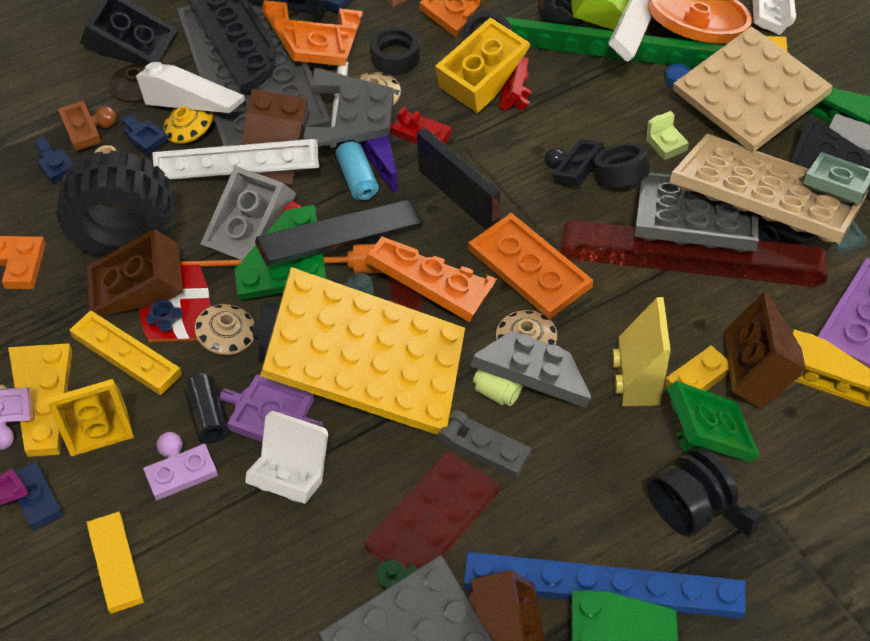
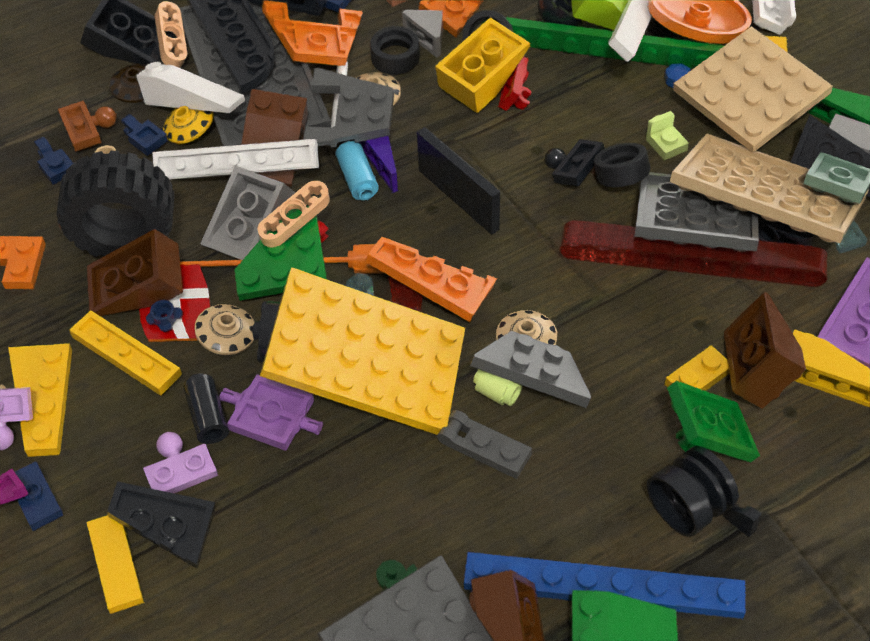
(91, 417): yellow slope -> none
(164, 518): none -> black wing
(174, 25): none -> light nougat beam
(290, 458): white bracket -> none
(296, 201): none -> light nougat beam
(337, 232): black tile -> none
(409, 123): red plate -> none
(427, 26): none -> light grey slope
(433, 513): clear red plate -> none
(530, 265): orange plate -> none
(643, 357): light yellow slope -> none

